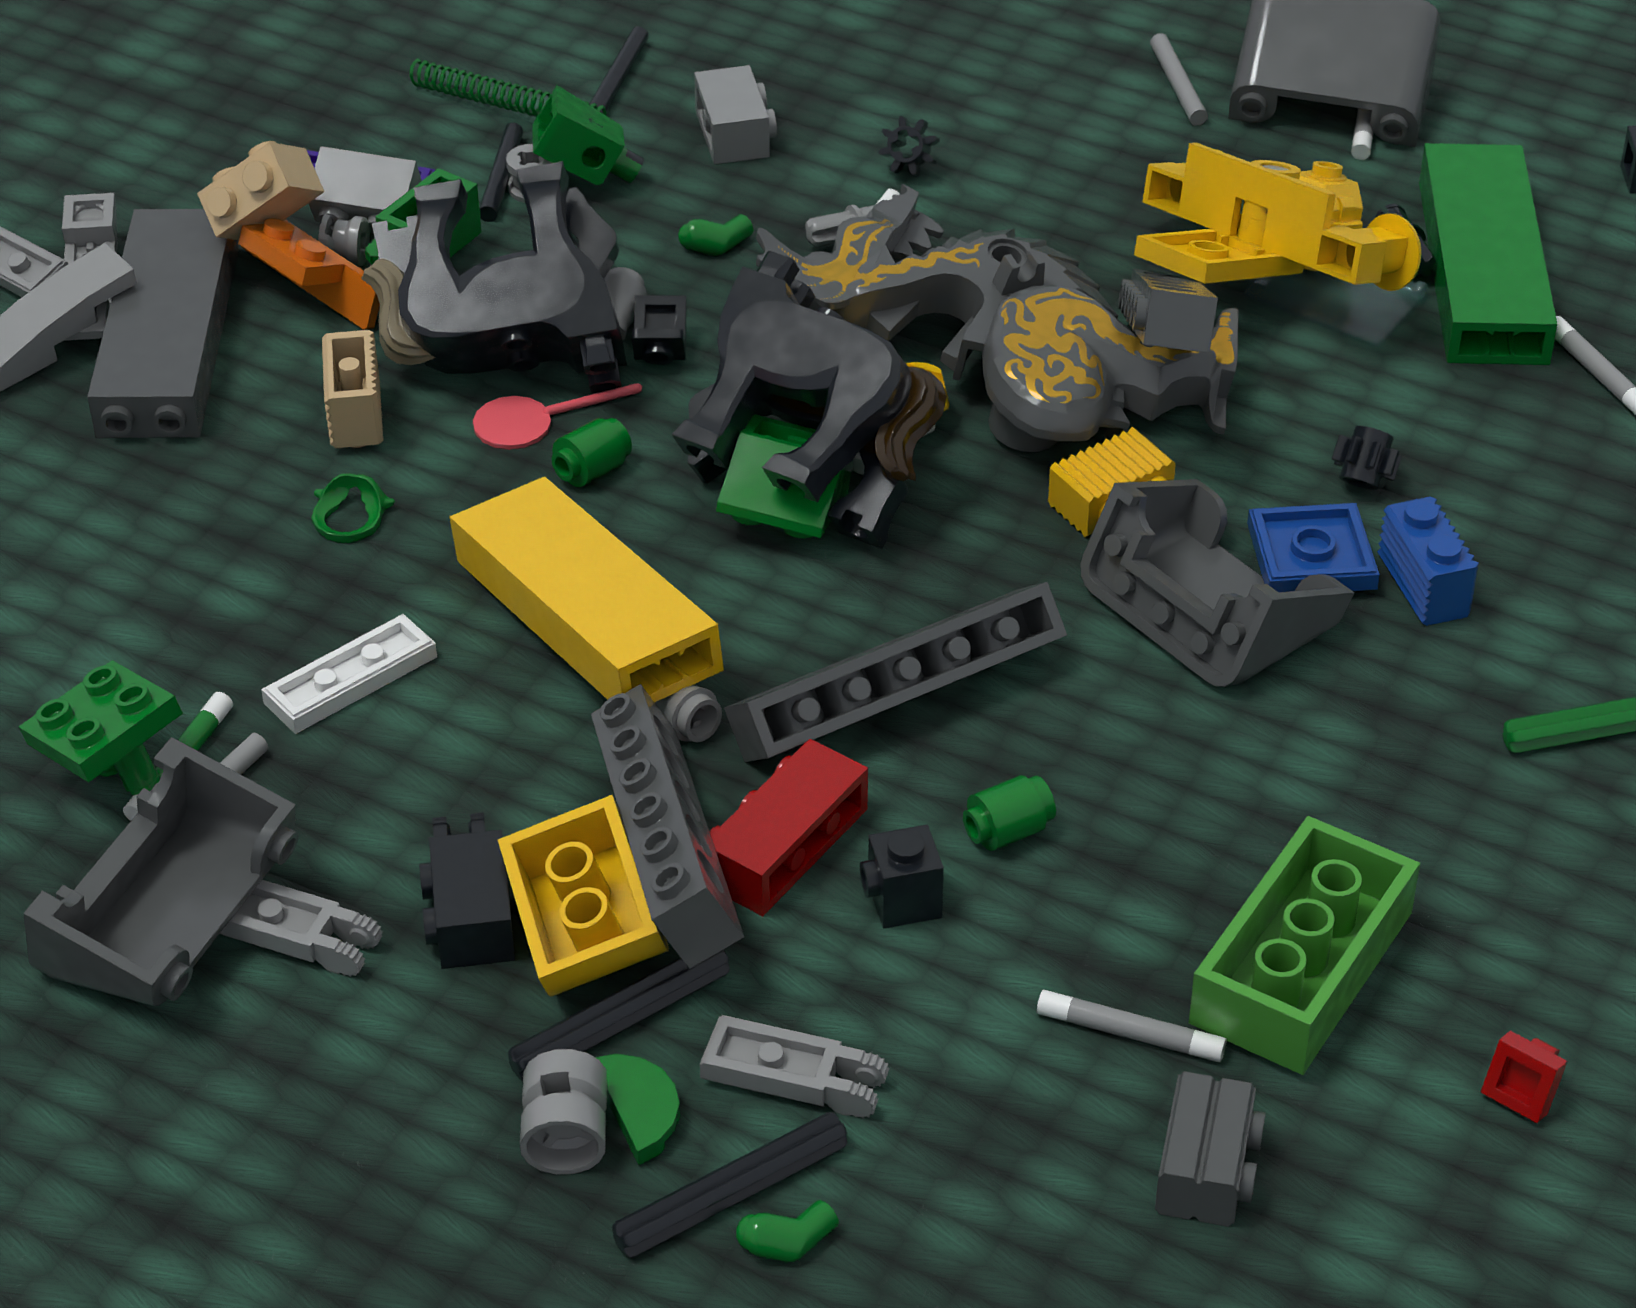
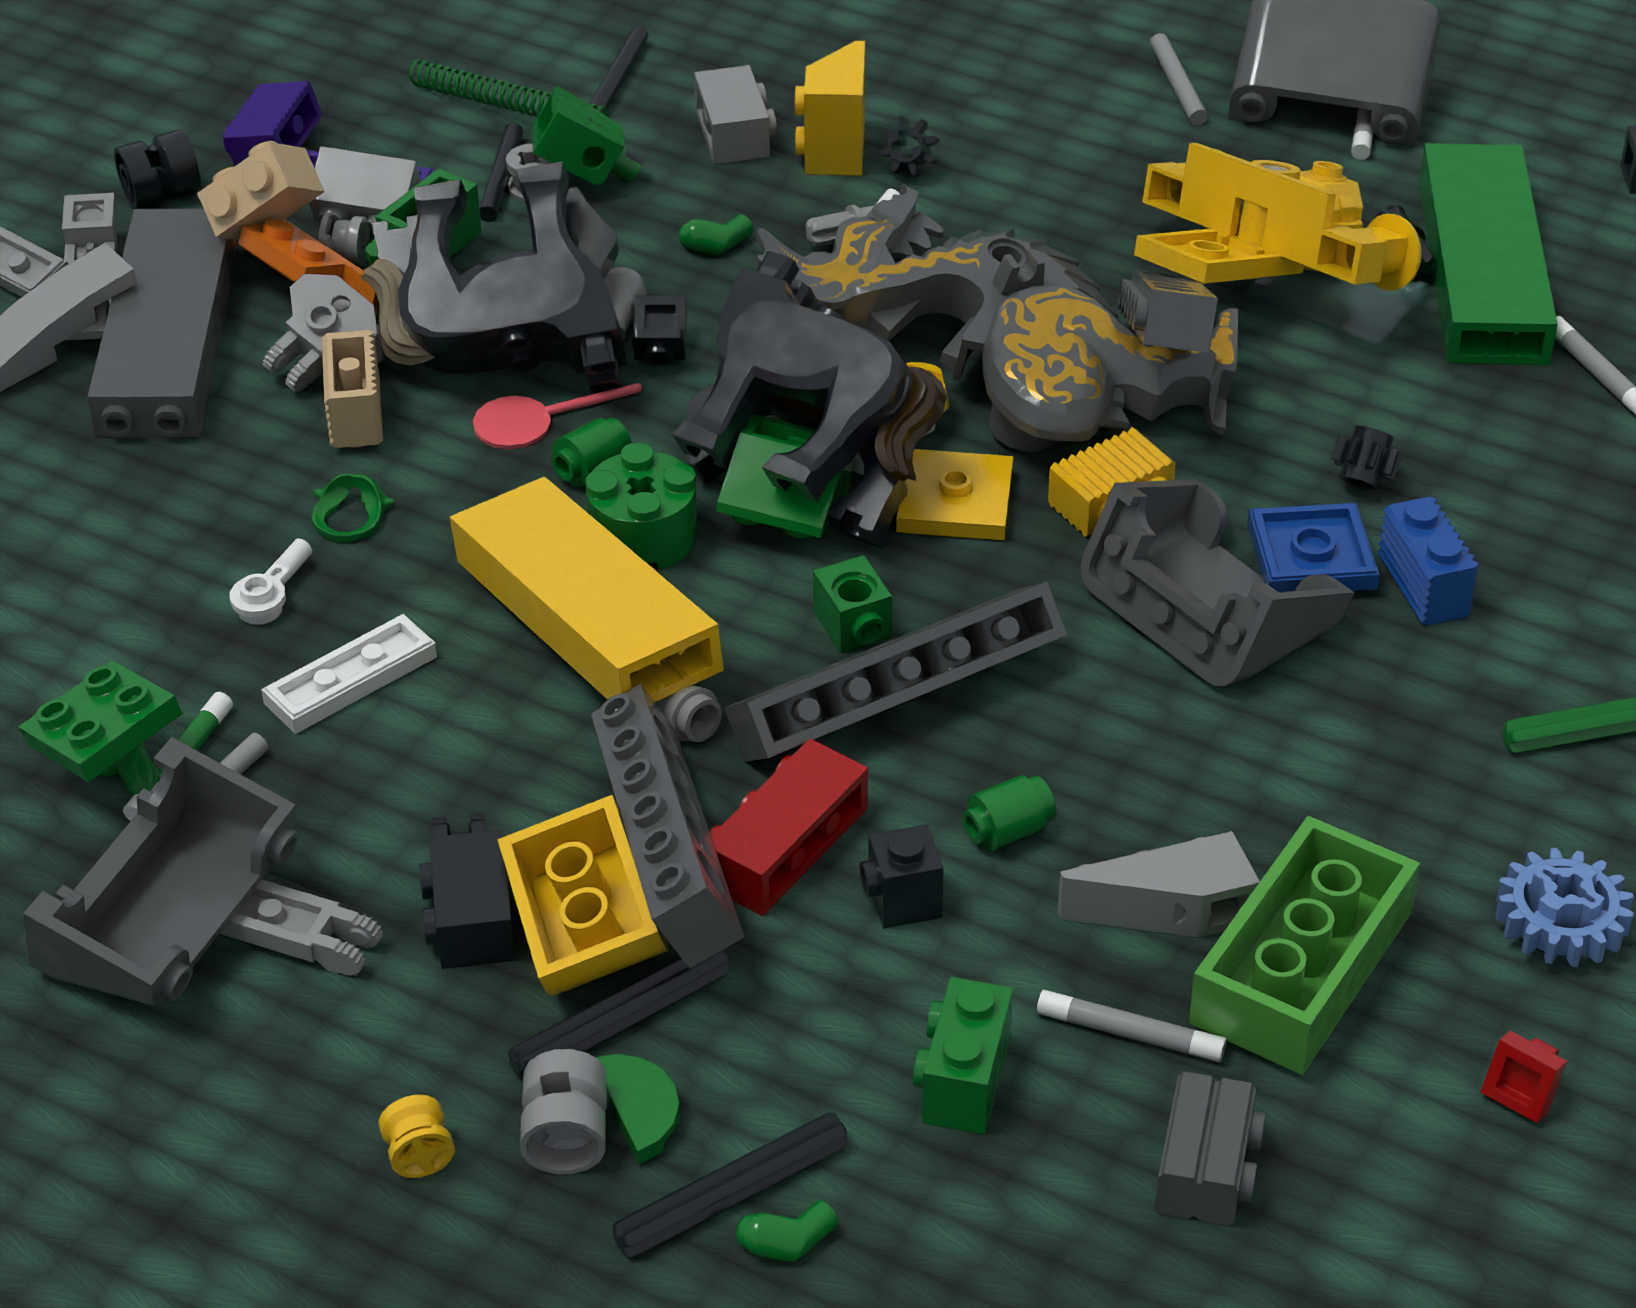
(174, 170): none -> black wheel
(261, 596): none -> white plate
(273, 113): none -> dark purple brick
(319, 307): none -> light grey hinge
(416, 1136): none -> yellow wheel
(646, 503): none -> green brick
(793, 1066): light grey hinge -> none
(833, 113): none -> yellow slope
(852, 604): none -> green brick
(957, 495): none -> yellow plate
(965, 1055): none -> green brick
(1167, 890): none -> light grey slope
(1564, 907): none -> medium blue gear

